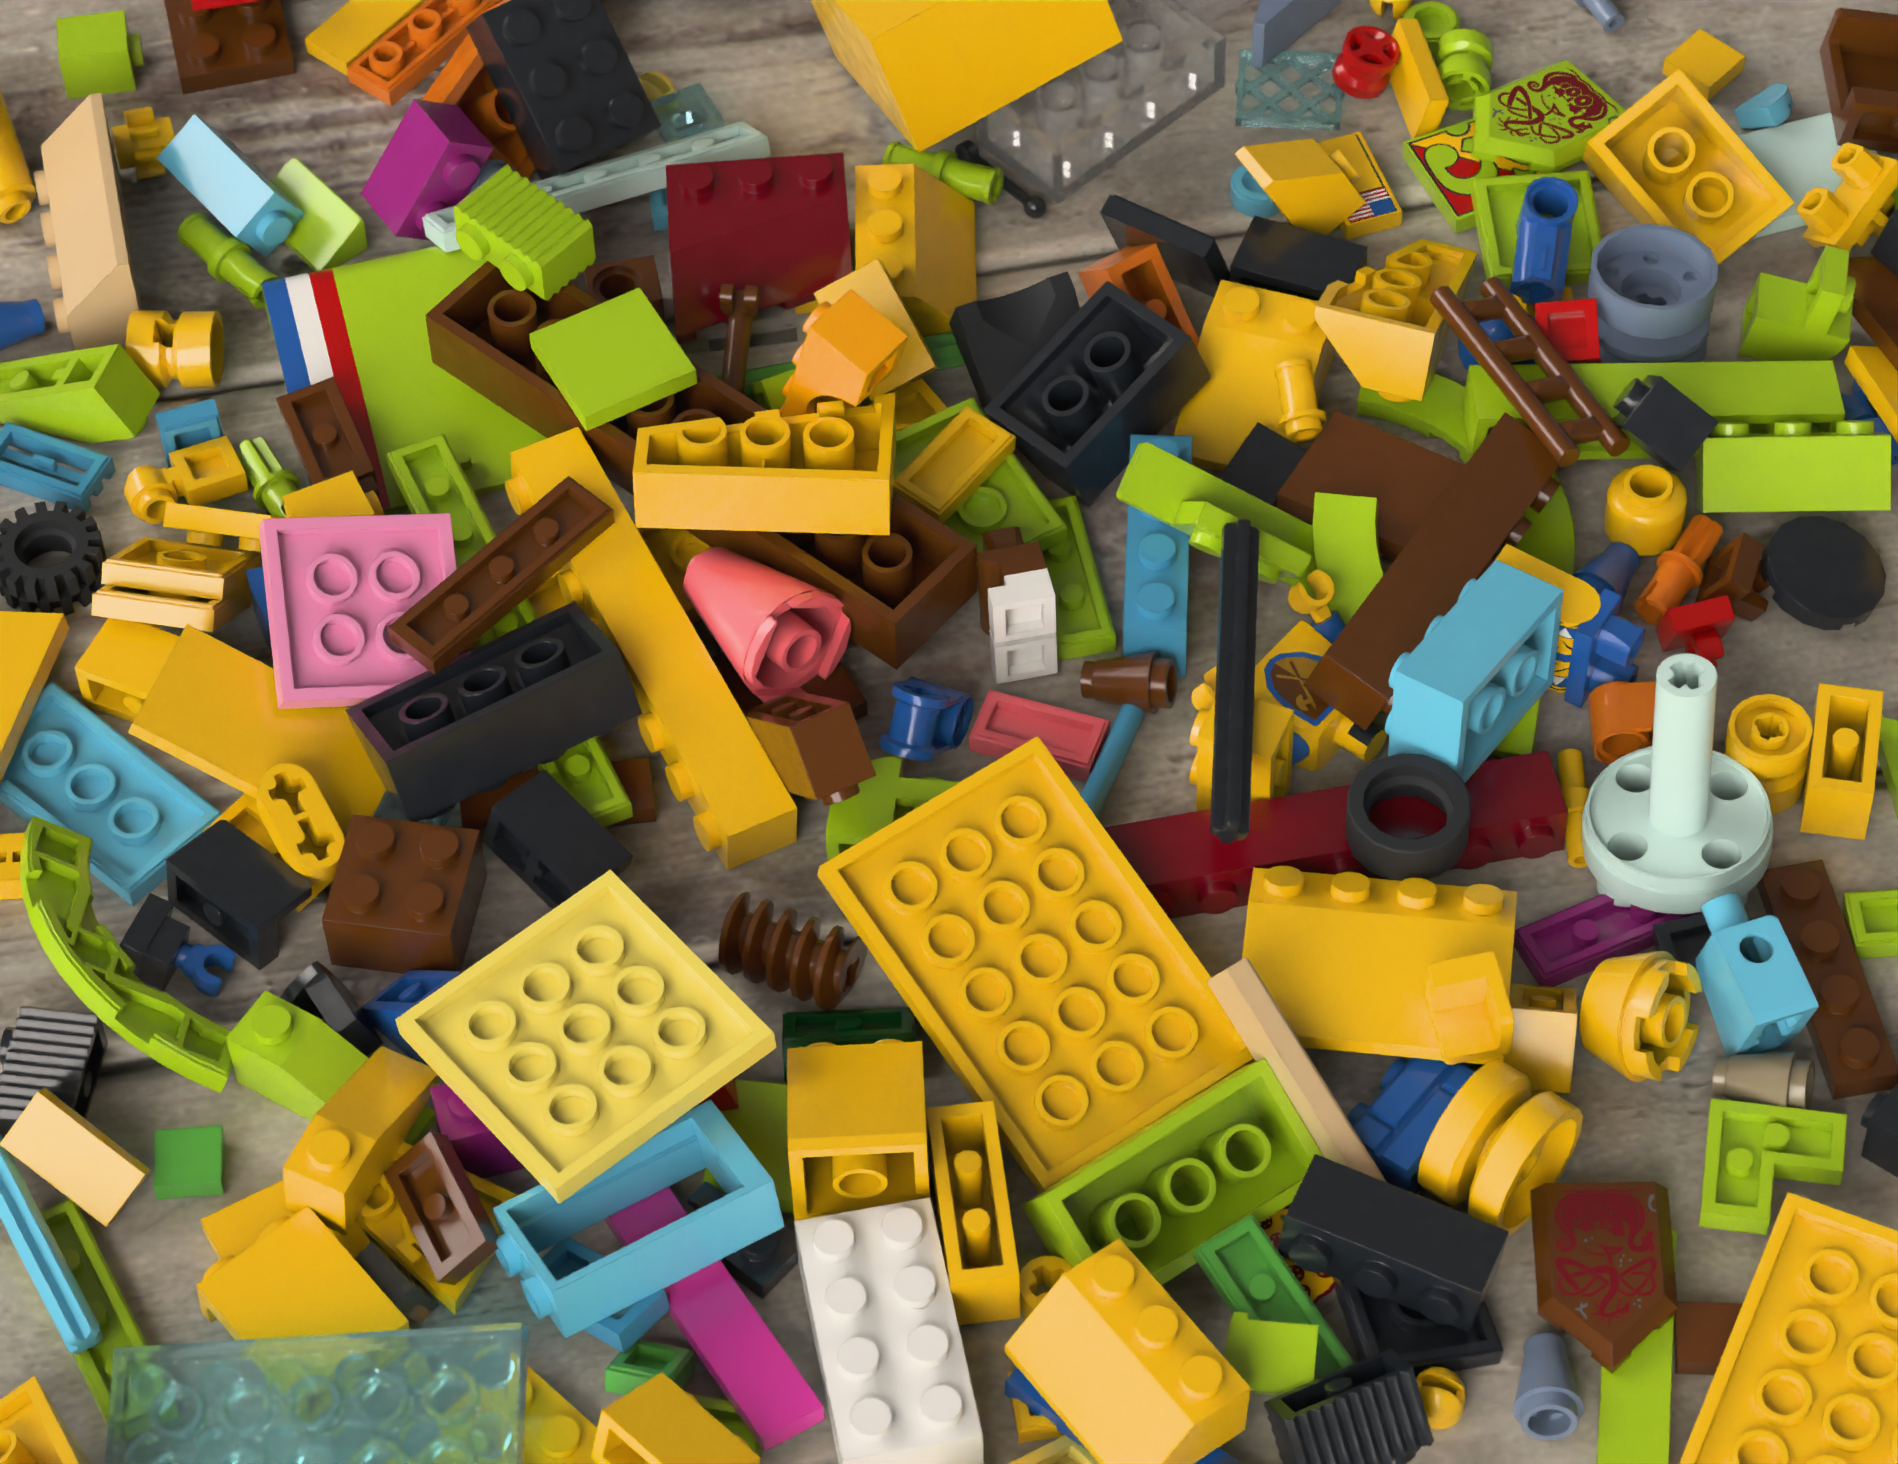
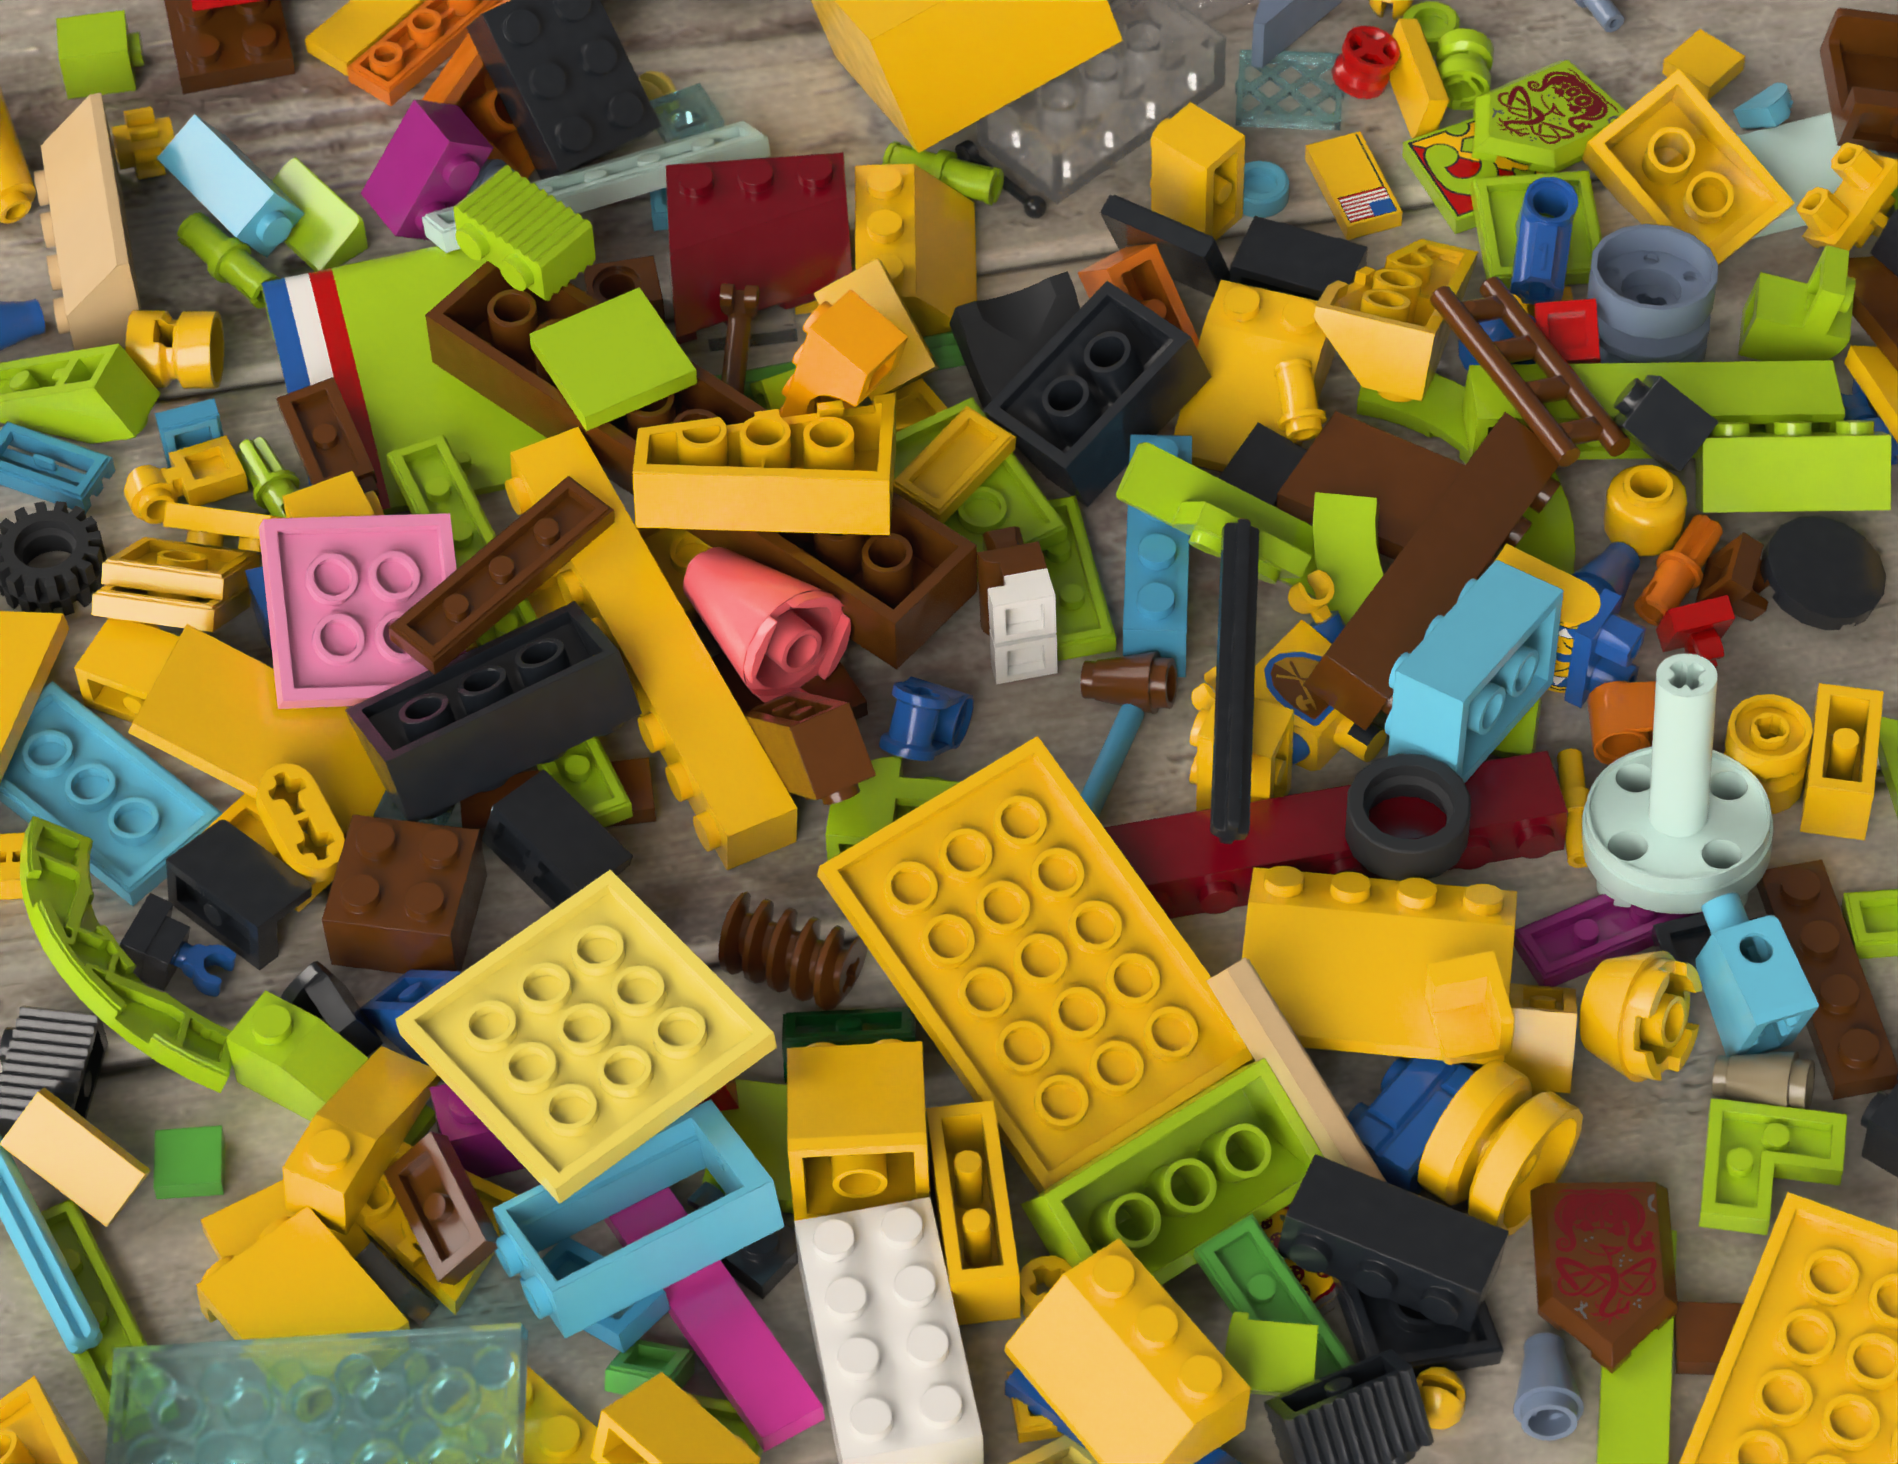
(1012, 721): coral tile -> none
(1198, 171): none -> yellow brick
(1304, 182): yellow slope -> none

